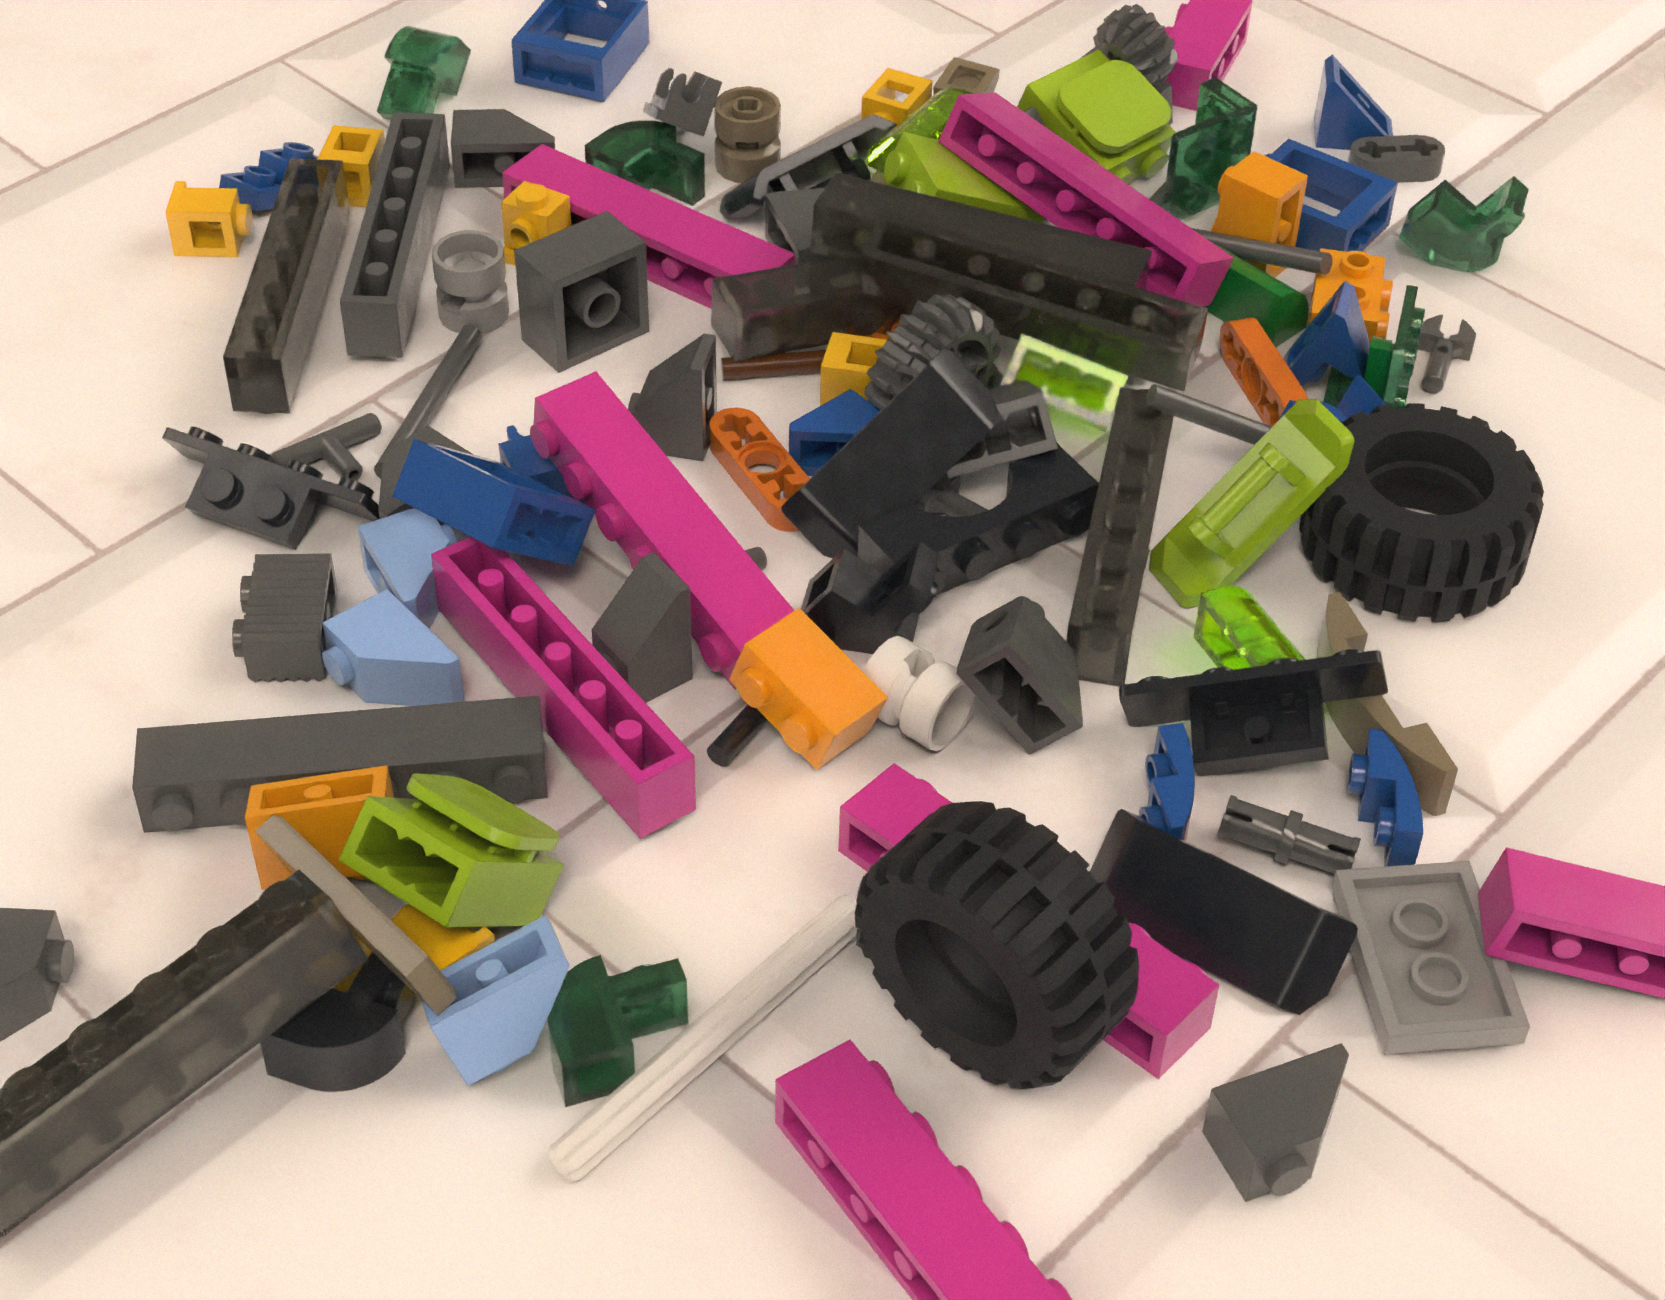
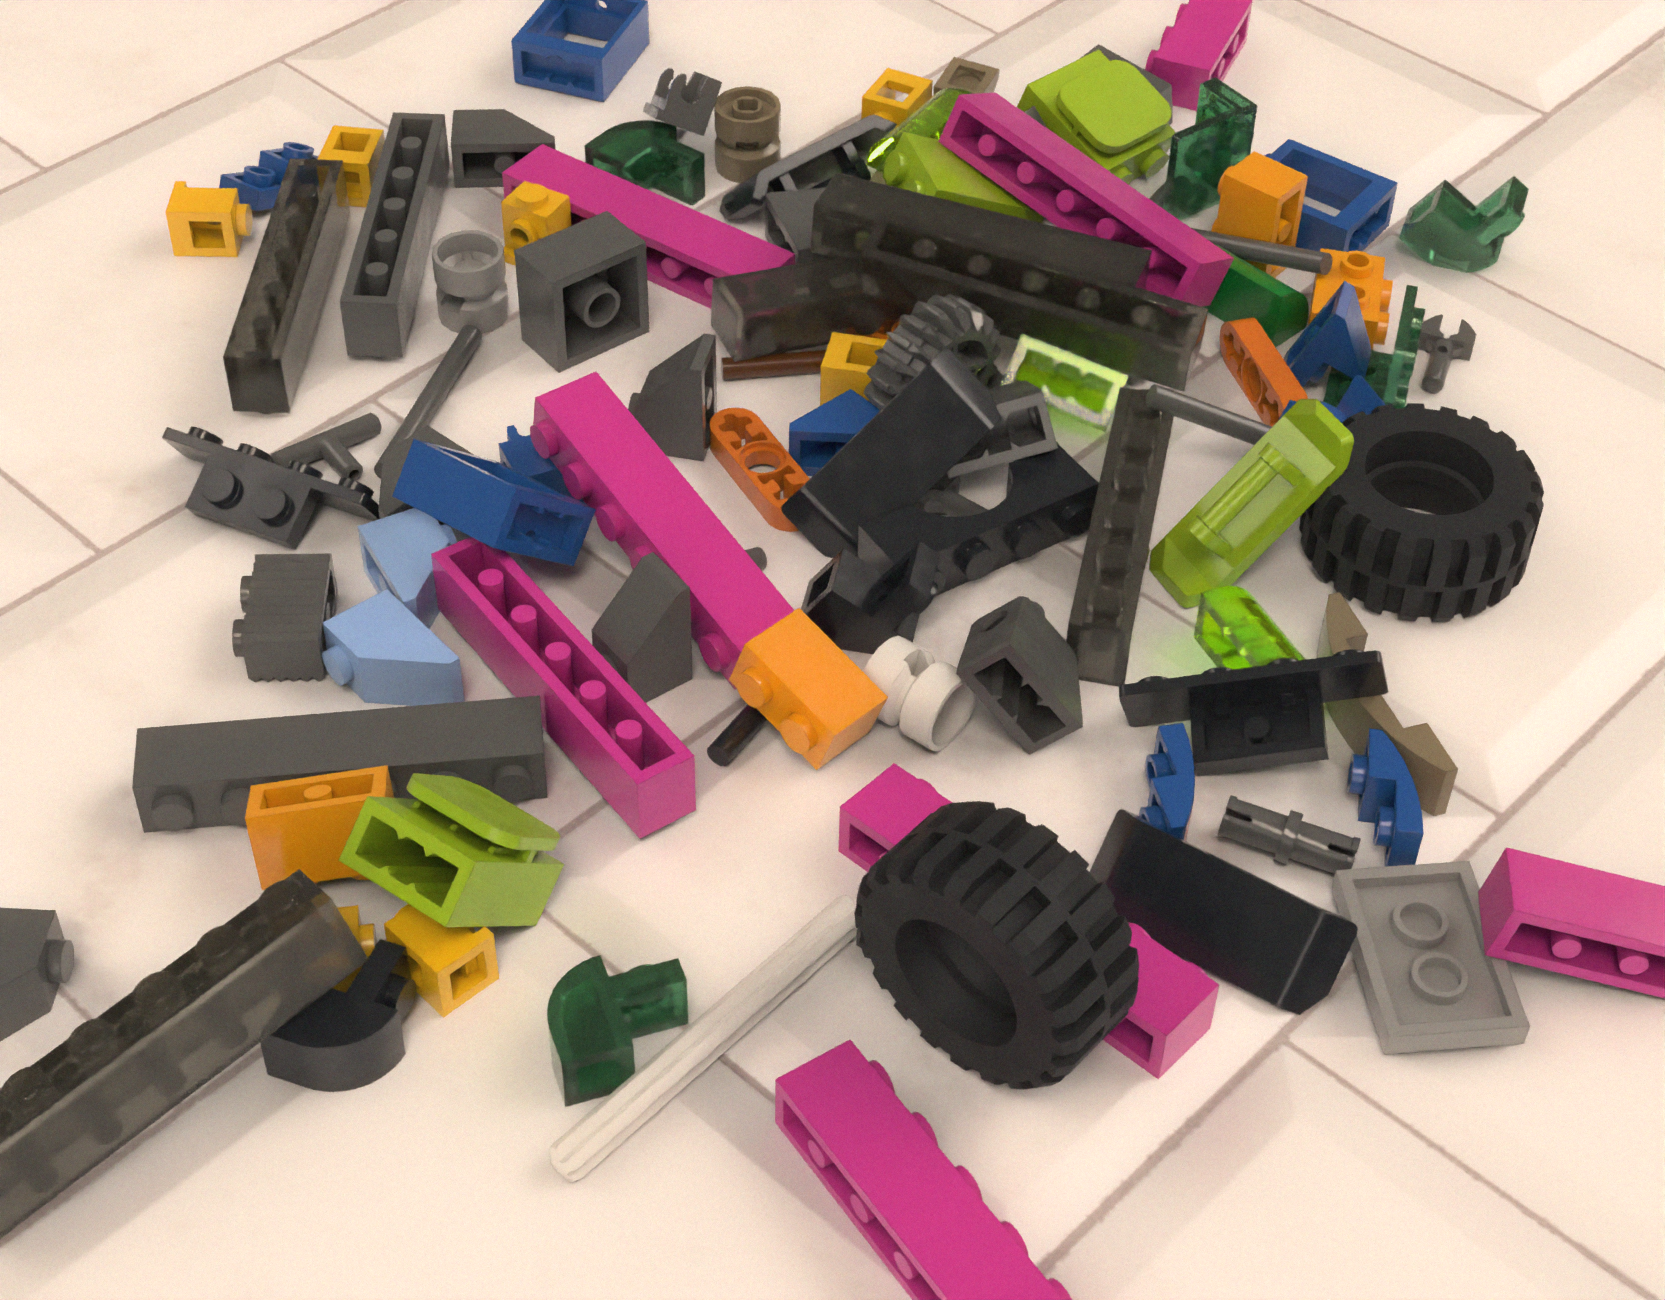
(361, 915): dark tan tile -> none
(420, 69): clear green brick -> none
(500, 1000): light blue slope -> none
(1139, 40): dark grey gear -> none
(1275, 1122): dark grey slope -> none
(1345, 110): blue slope -> none
(1378, 363): green tile -> none
(1399, 157): dark grey beam -> none

